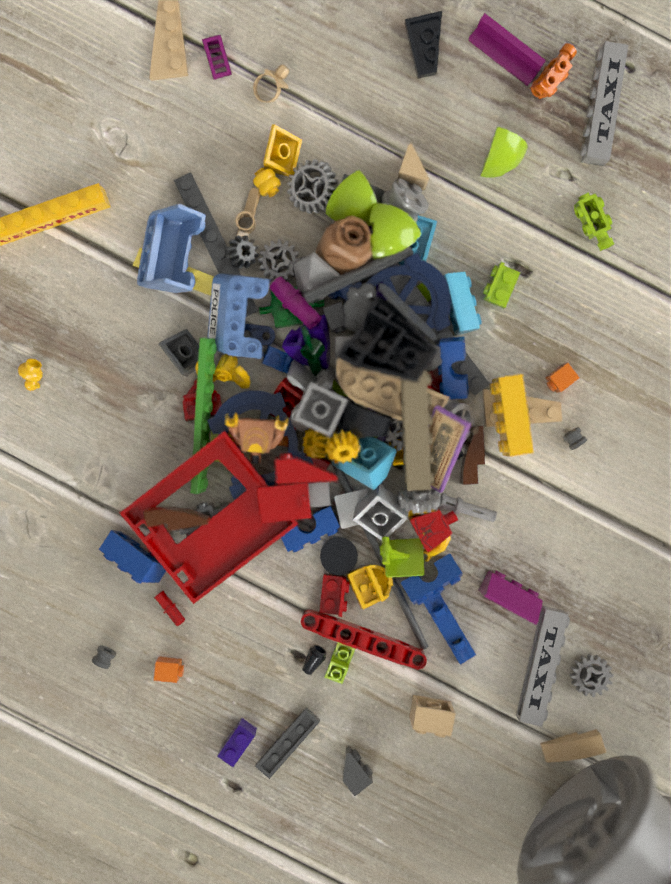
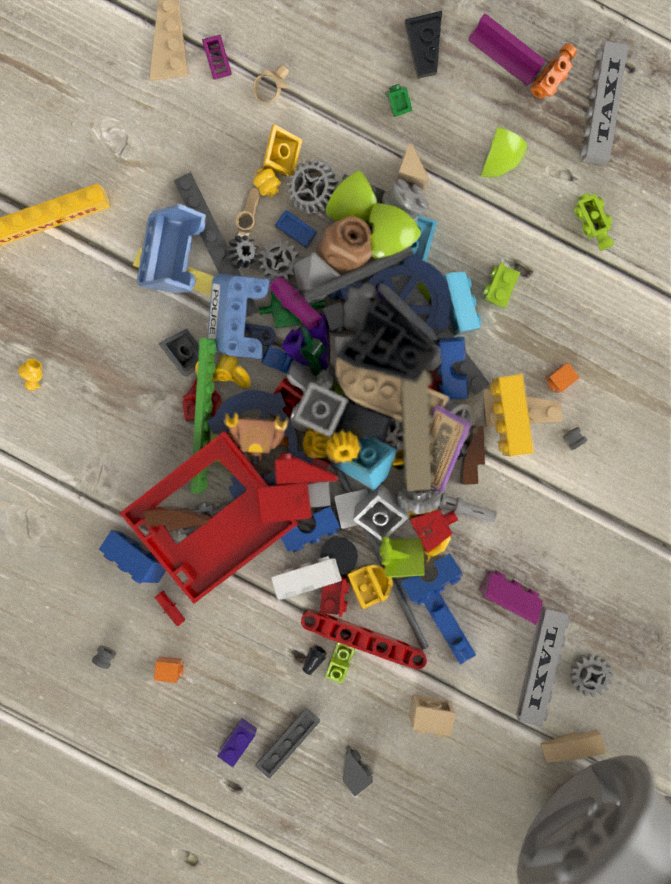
(295, 229): none -> blue tile
(306, 578): none -> white wedge
(399, 100): none -> green bracket

